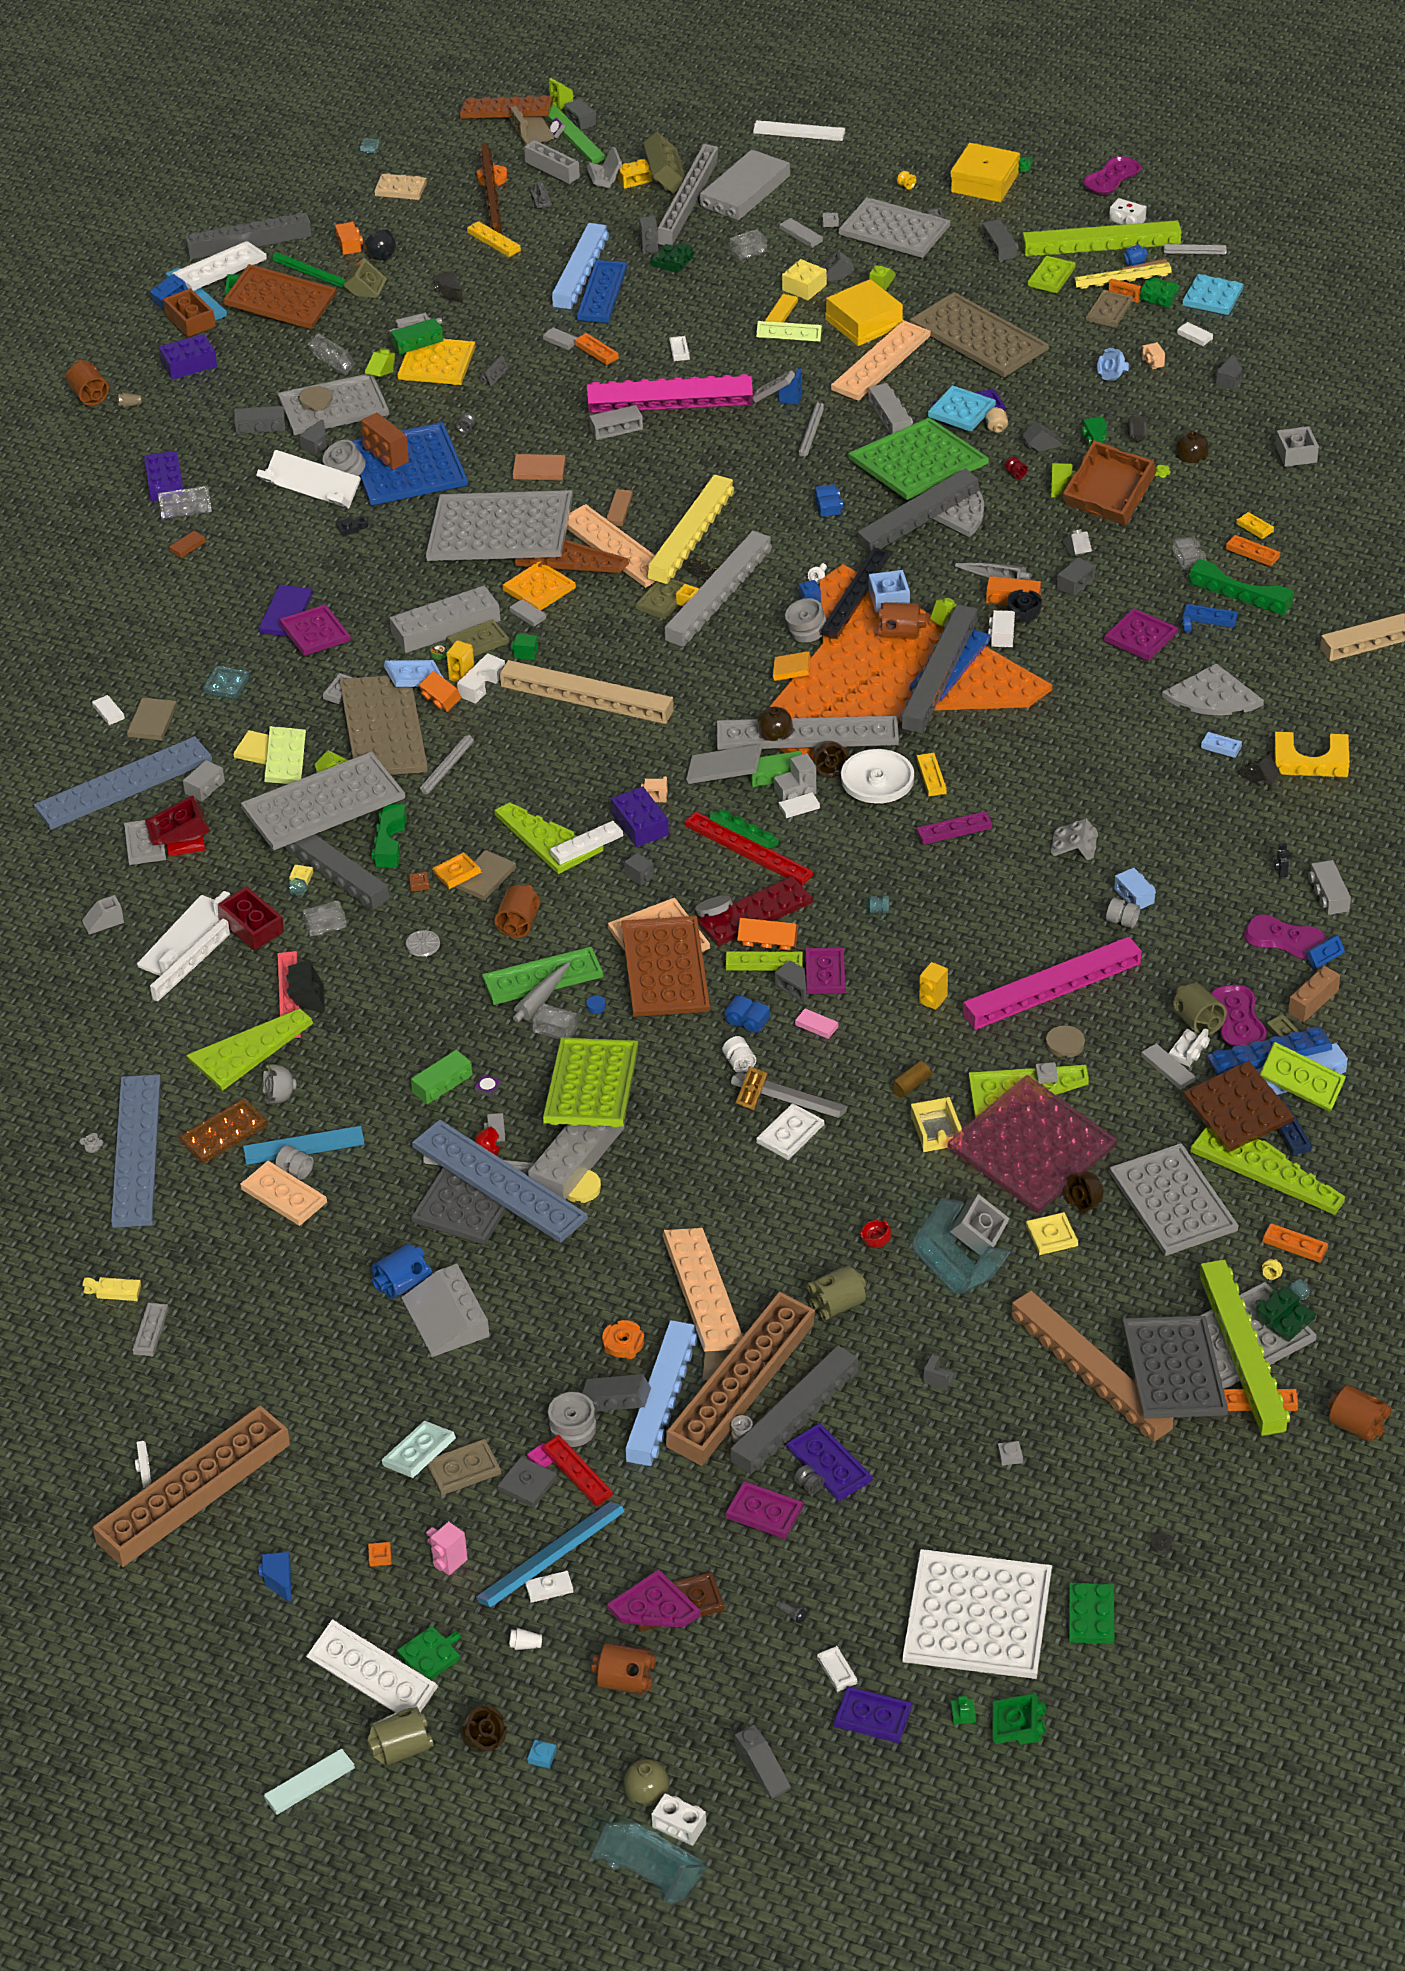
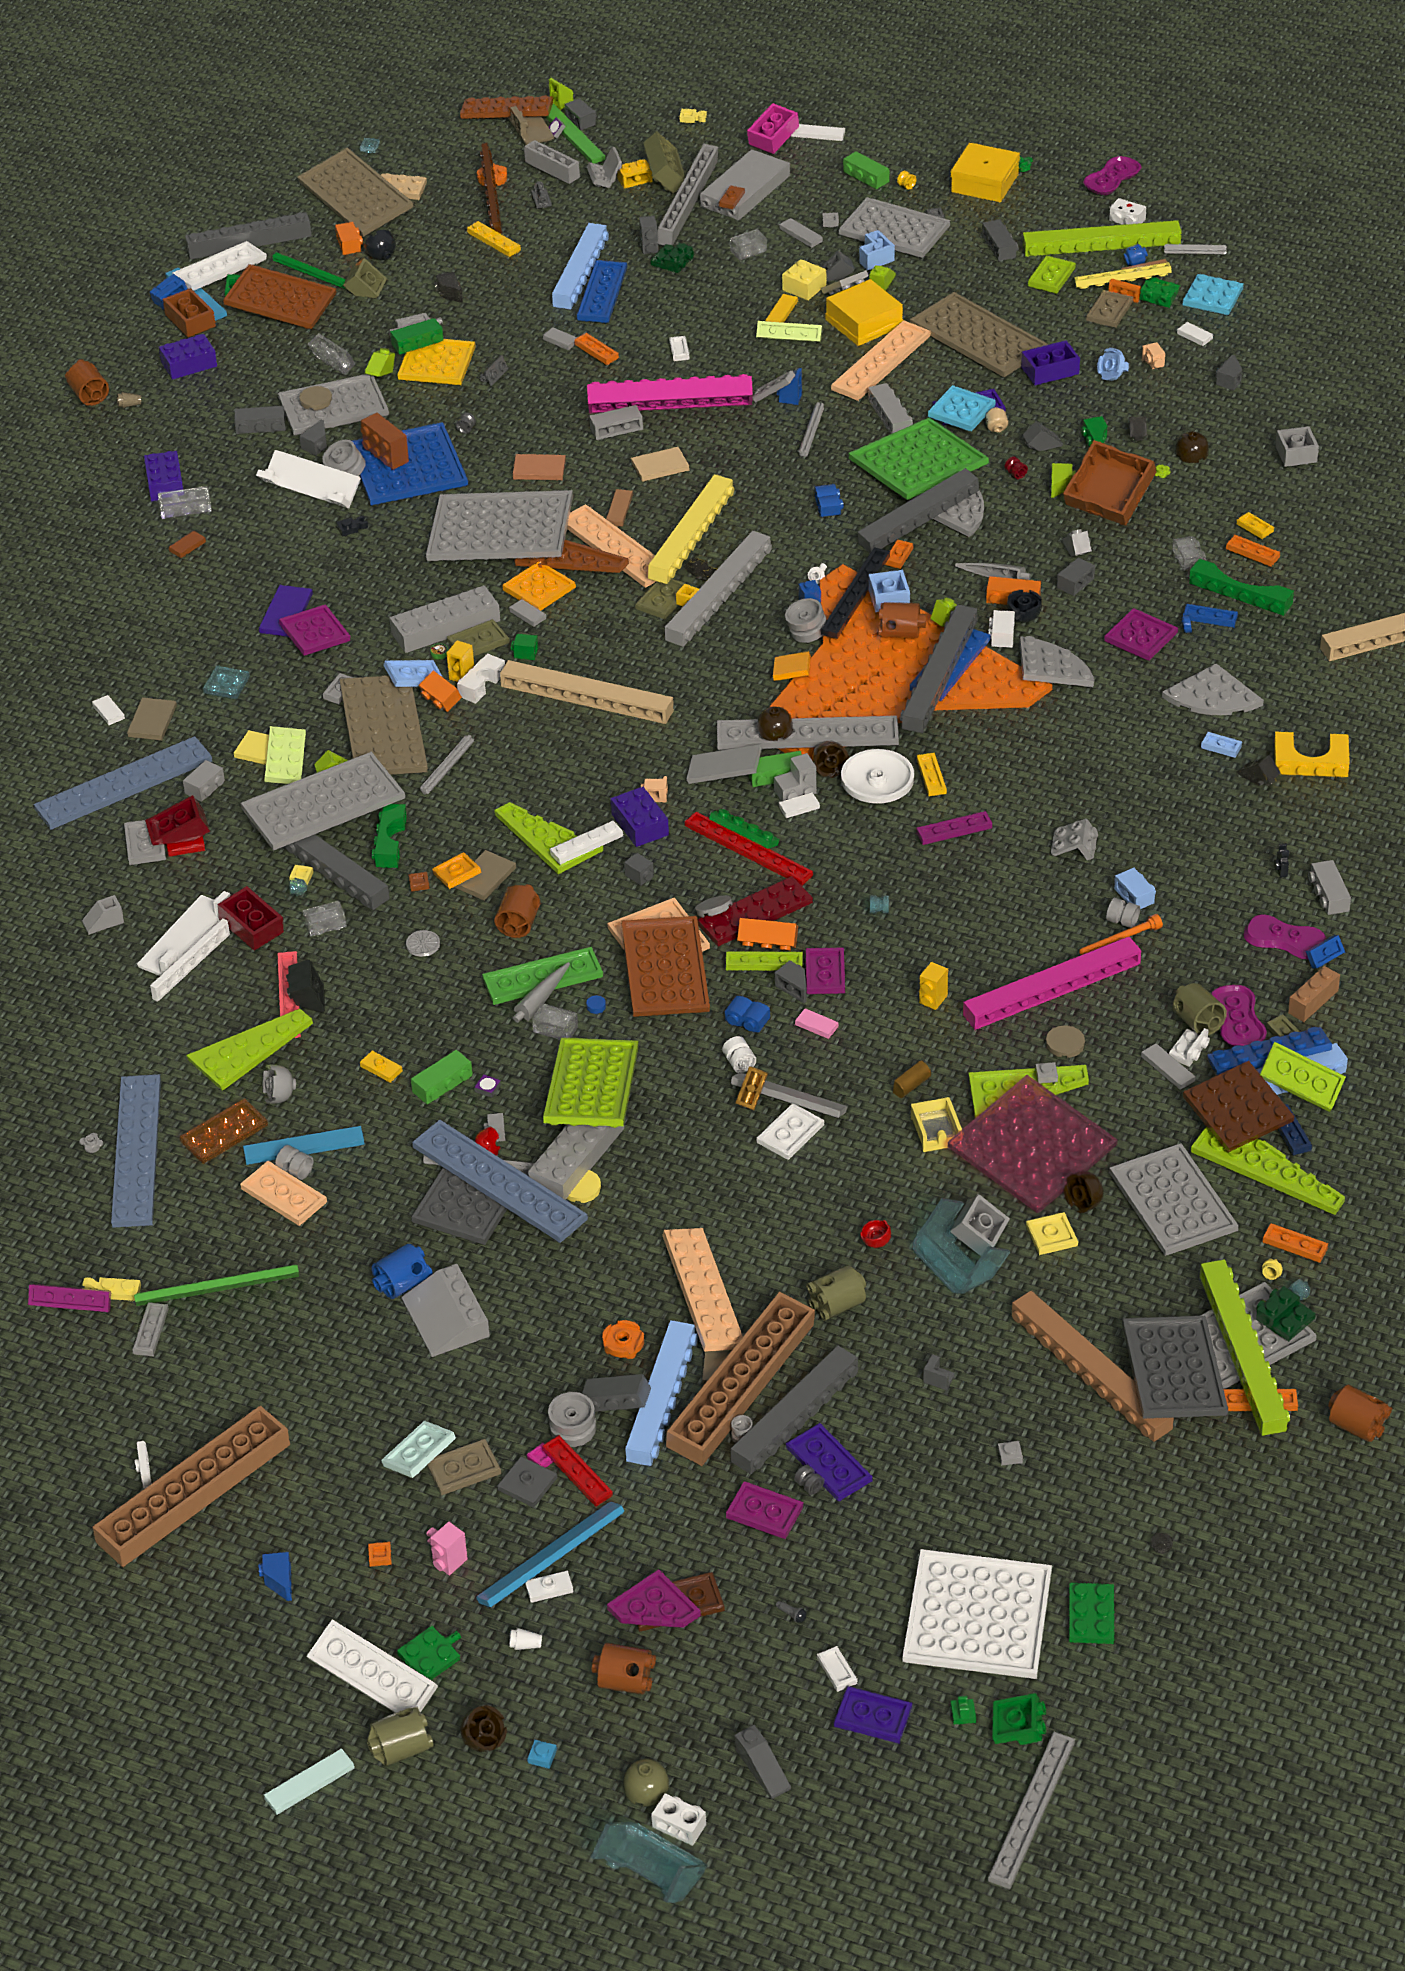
(69, 1297): none -> magenta plate
(216, 1285): none -> bright green tile
(355, 191): none -> dark tan plate
(381, 1066): none -> yellow plate
(660, 464): none -> tan tile
(691, 115): none -> light yellow plate
(731, 197): none -> dark orange plate
(773, 128): none -> dark pink brick
(845, 283): none -> light grey plate
(866, 170): none -> bright green brick
(876, 251): none -> light blue brick
(899, 553): none -> orange plate
(1031, 1810): none -> light grey tile
(1050, 362): none -> dark purple brick
(1052, 664): none -> light grey plate
(1153, 922): none -> orange piece

